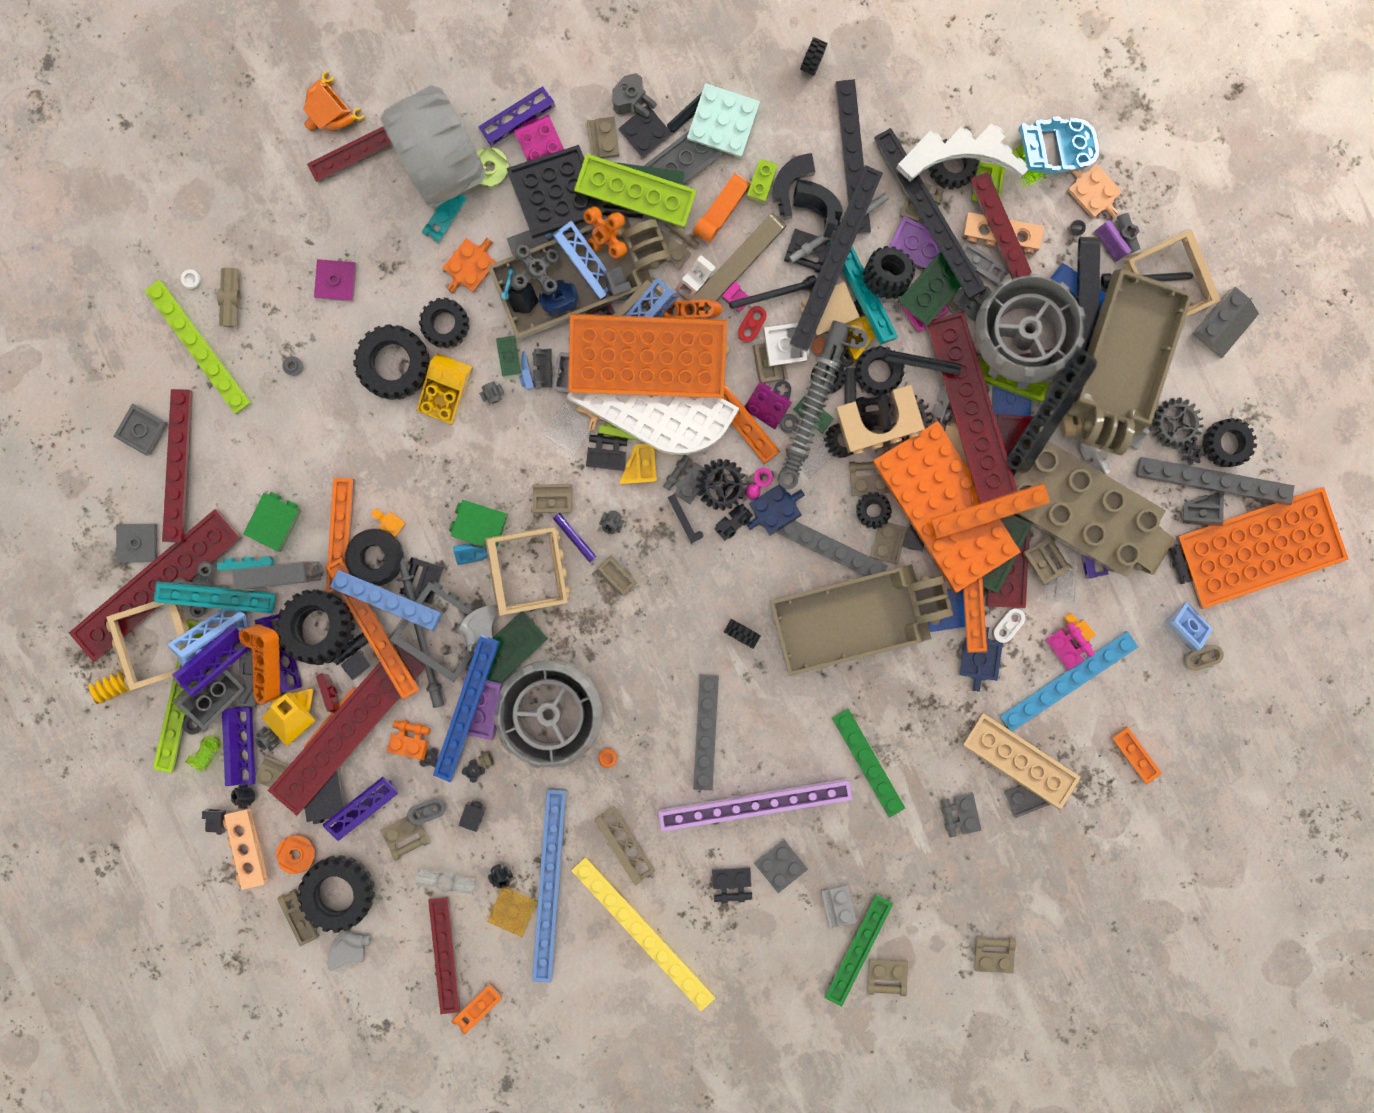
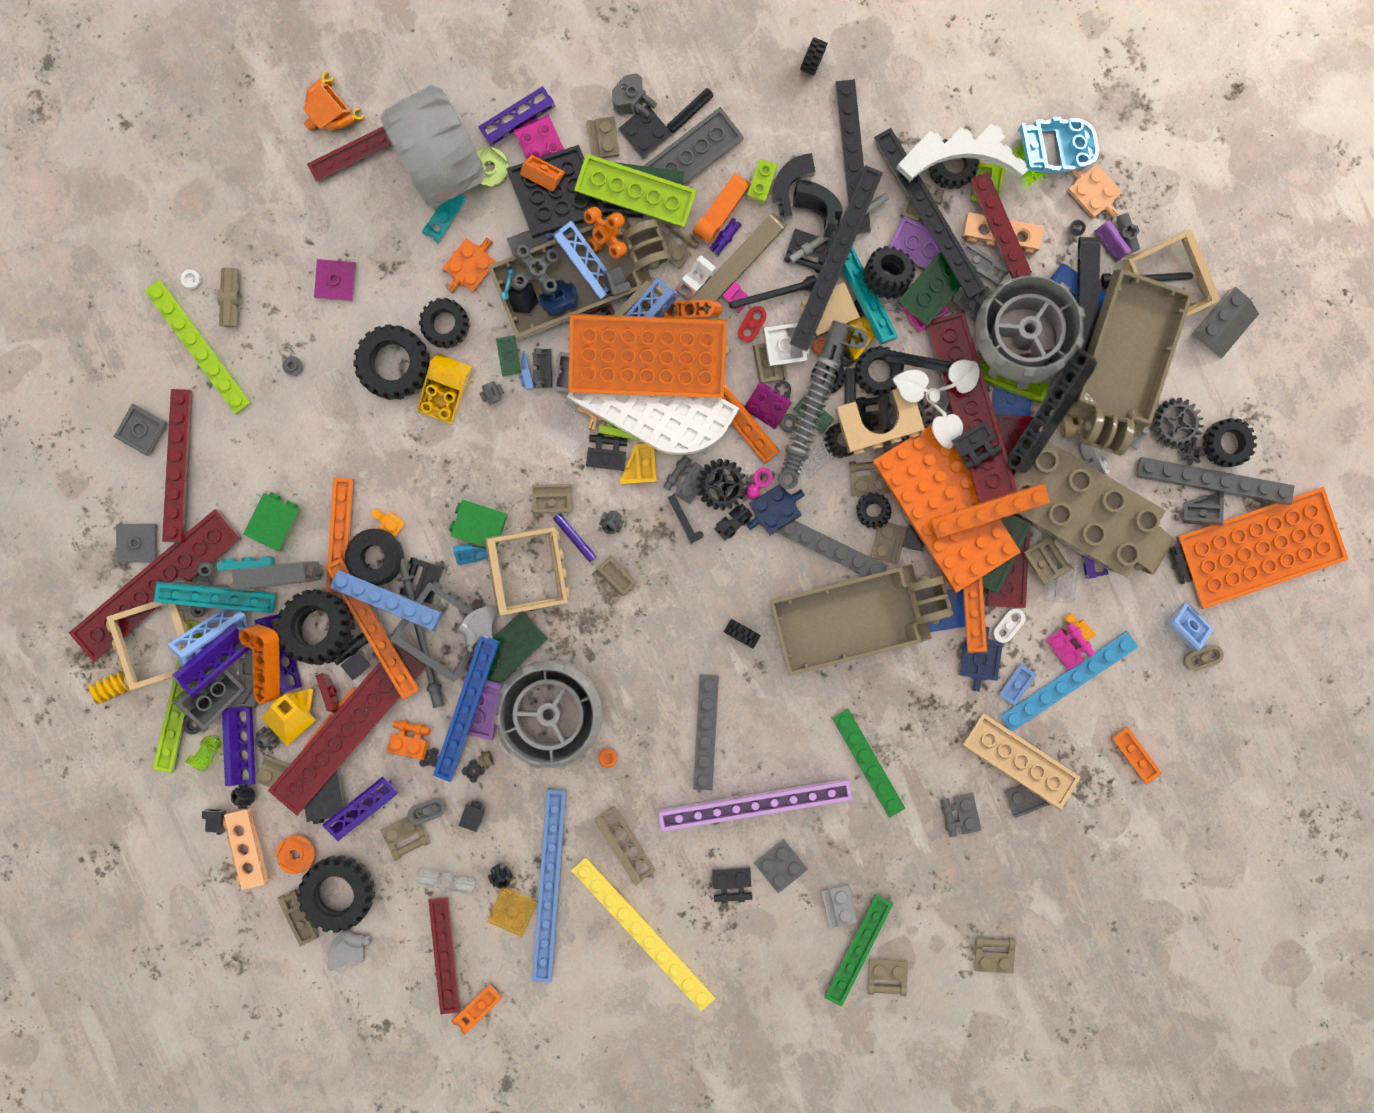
(541, 172): none -> orange slope
(723, 120): light aqua plate -> none
(725, 236): none -> dark purple pin
(913, 388): none -> white plant
(973, 440): none -> black plate
(1017, 684): none -> medium blue plate

